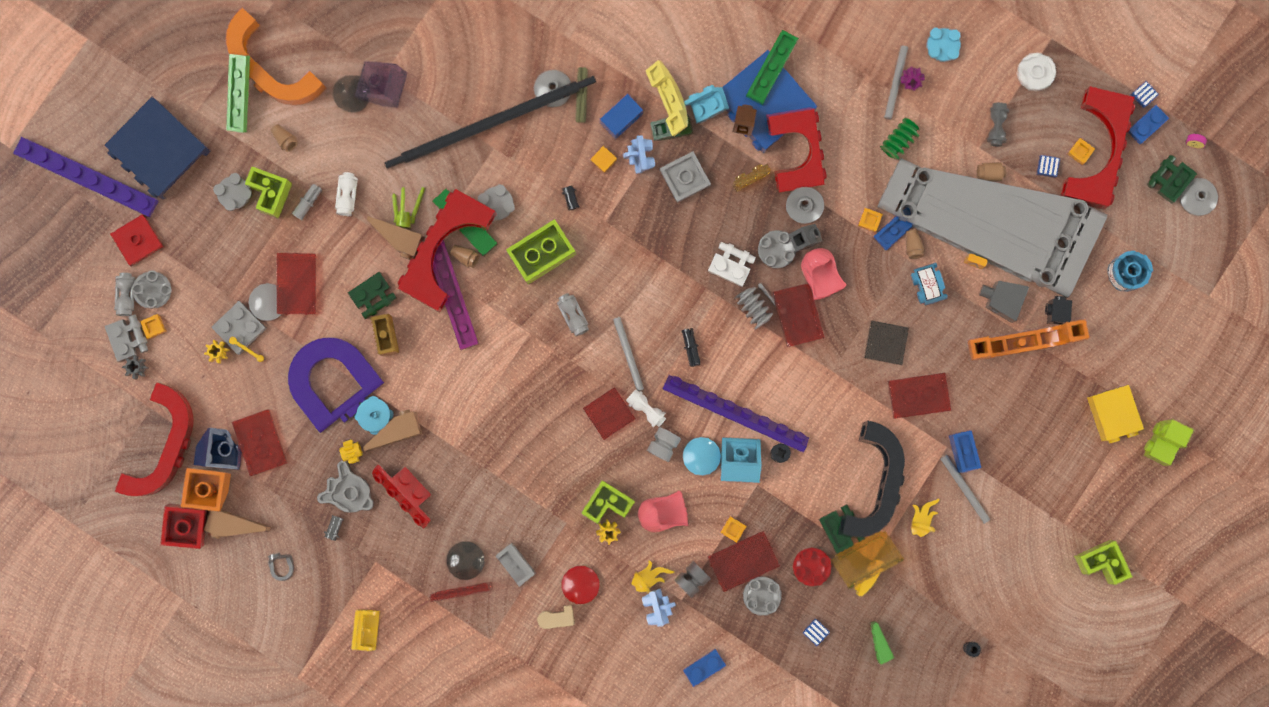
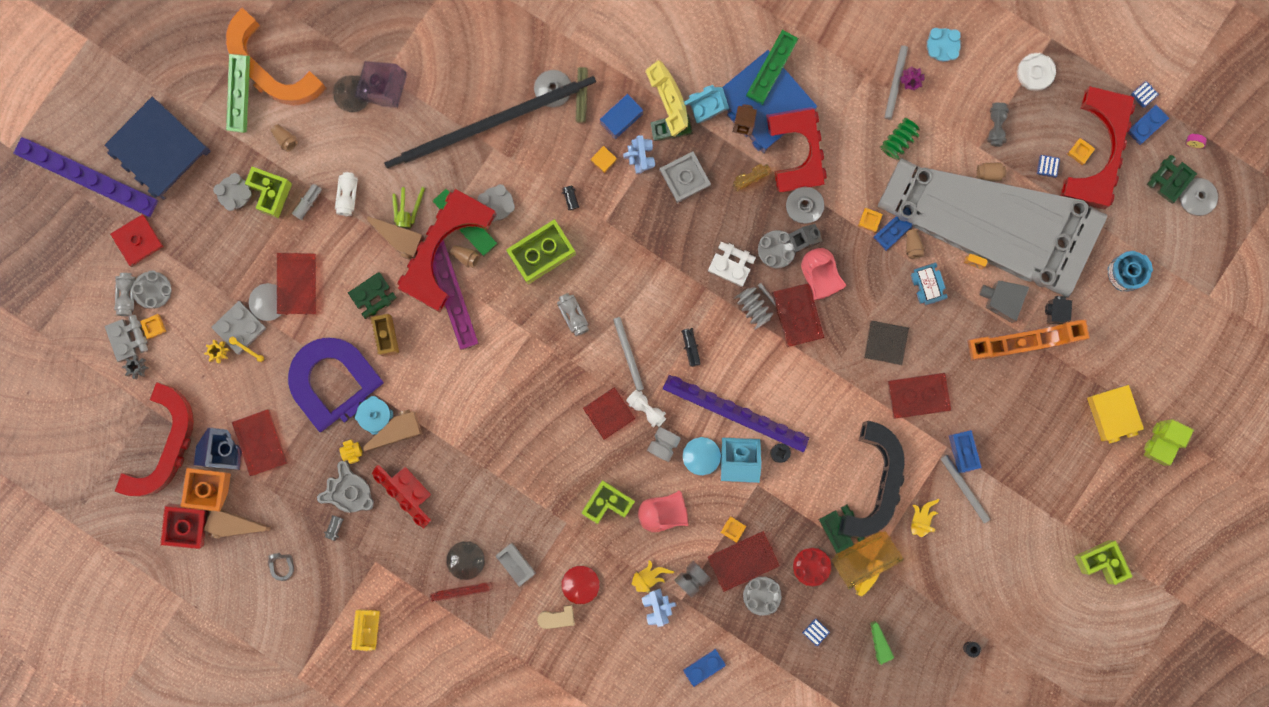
(609, 537): yellow gear -> none

